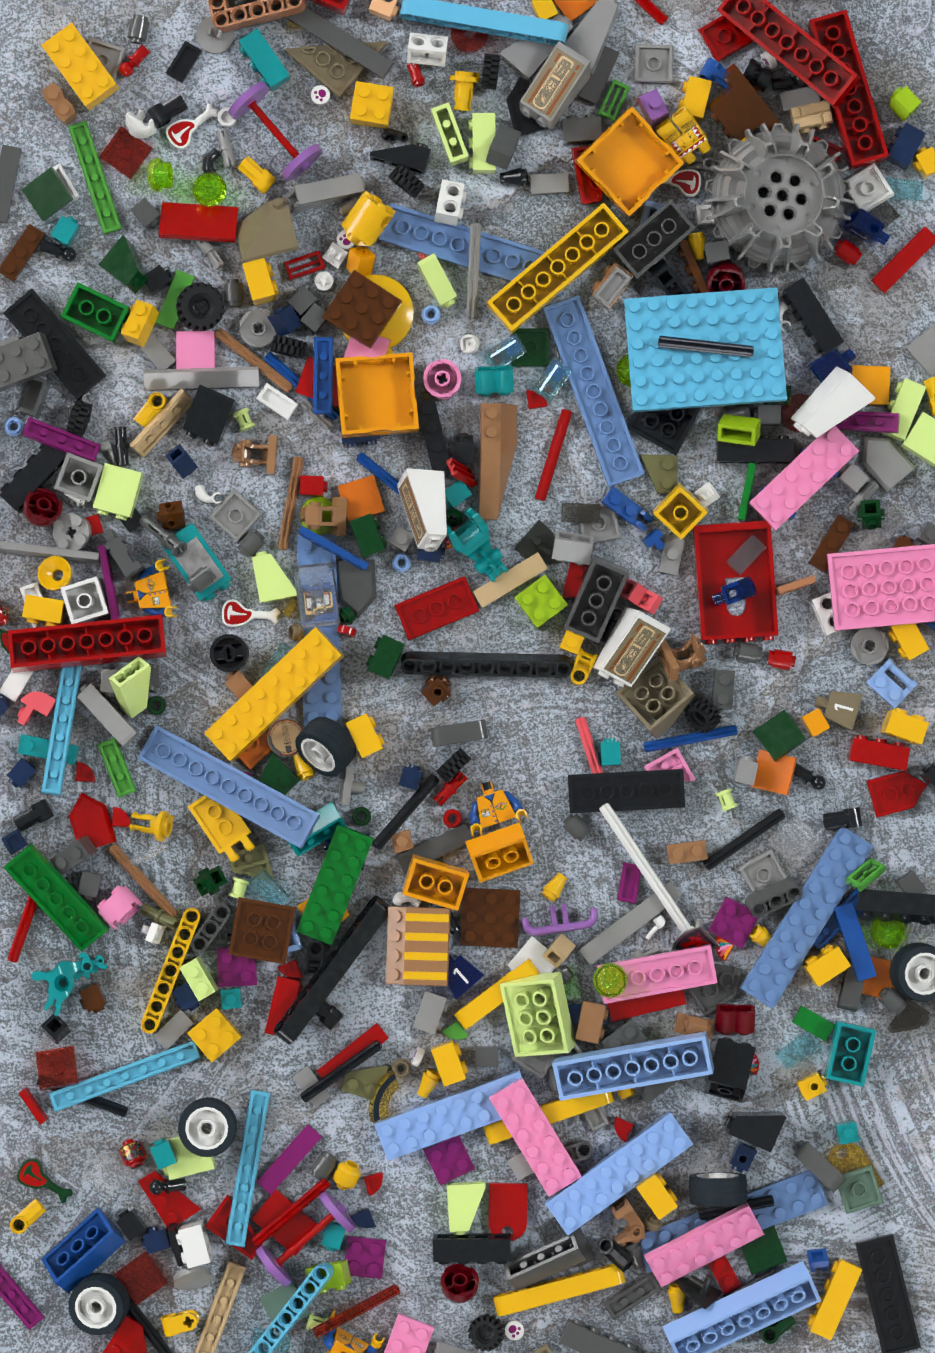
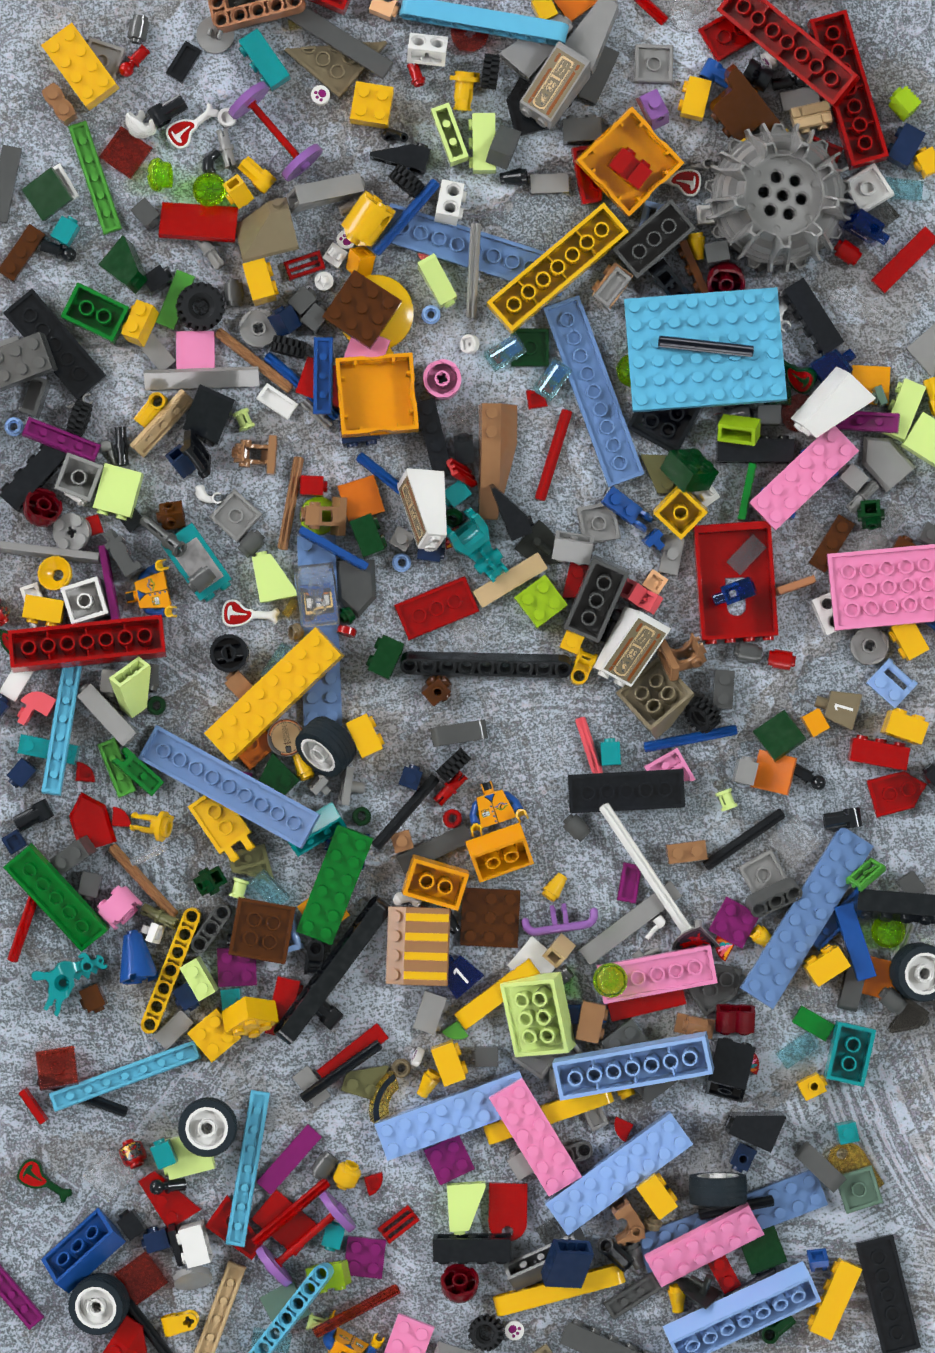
(28, 1216): yellow piece -> none
(55, 1028): black brick -> none
(136, 960): none -> blue cone
(138, 772): none -> green plate
(196, 453): none -> black plate
(237, 192): none -> yellow brick
(250, 1017): none -> yellow brick
(291, 969): red tile -> none
(319, 784): none -> light grey tile
(364, 1219): dark blue tile -> none
(401, 1231): none -> red tile
(405, 217): none -> blue axle
(494, 380): teal brick -> none
(514, 518): none -> black slope
(567, 1263): none -> dark blue brick
(580, 513): clear smoke tile -> none
(607, 115): bright green tile -> none
(630, 168): none -> red brick
(655, 582): none -> light nougat plate
(686, 141): yellow hips -> none
(689, 470): none -> dark green brick
(800, 378): none -> piece
(880, 397): none -> sand green plate

